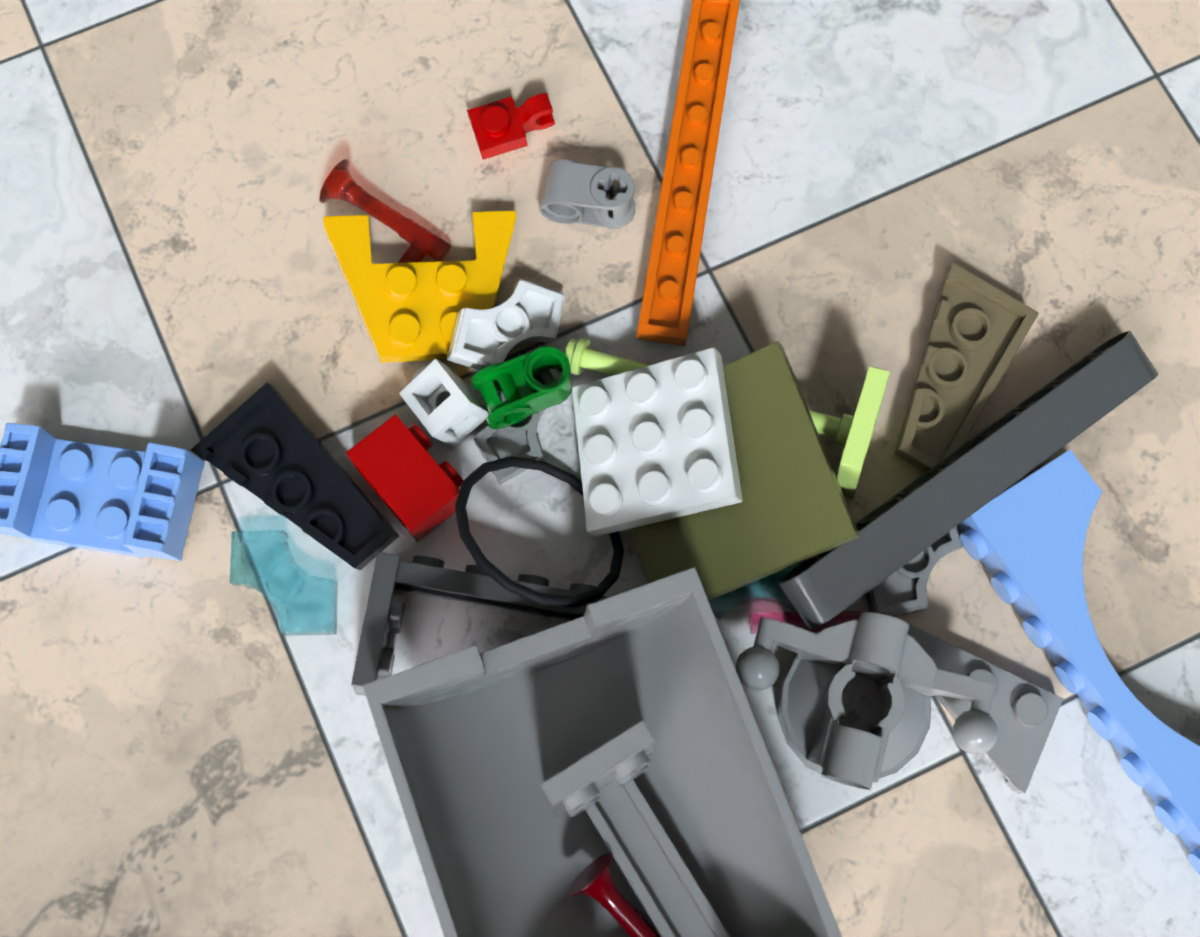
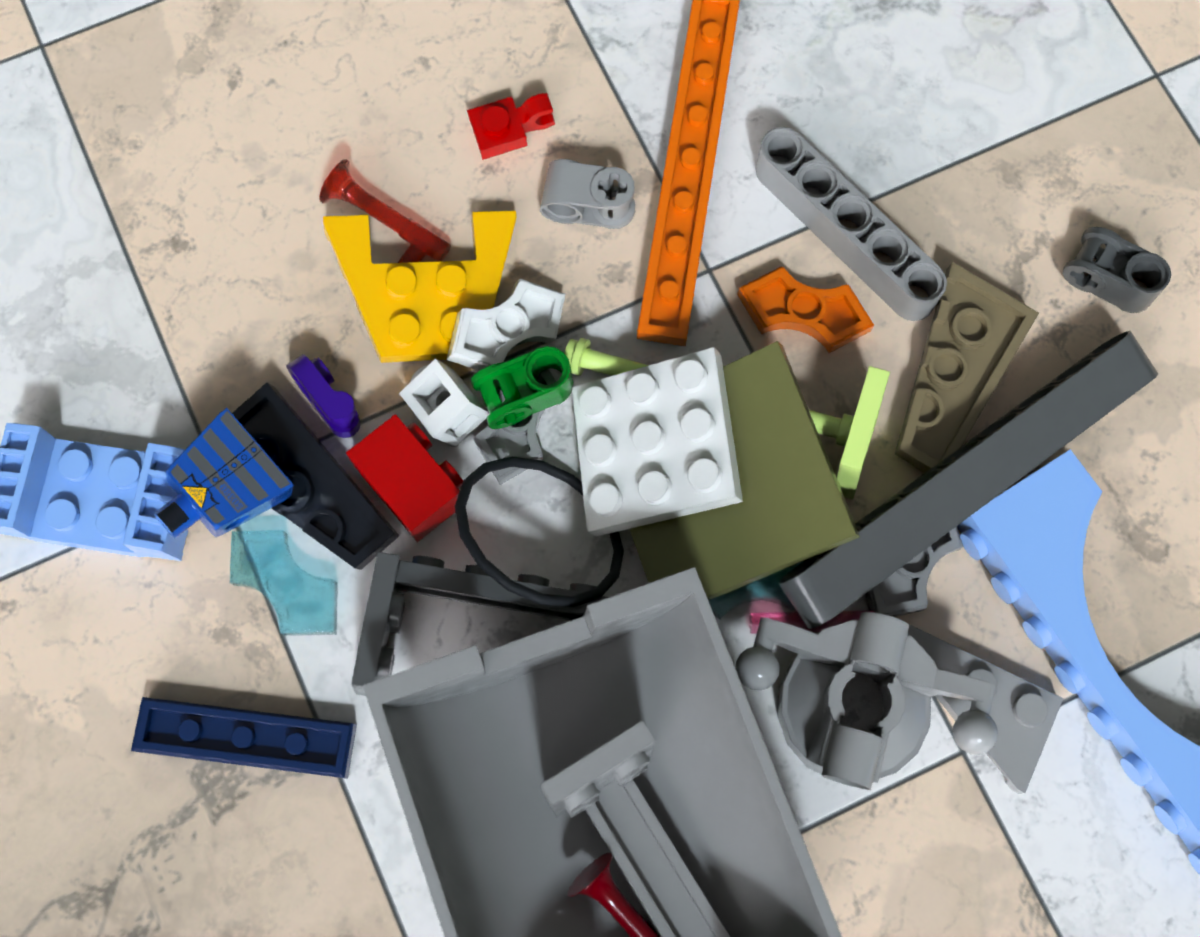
(222, 480): none -> torso
(244, 737): none -> dark blue tile
(333, 406): none -> dark purple plate
(825, 314): none -> orange tile
(852, 246): none -> light grey beam
(1114, 270): none -> dark grey piece

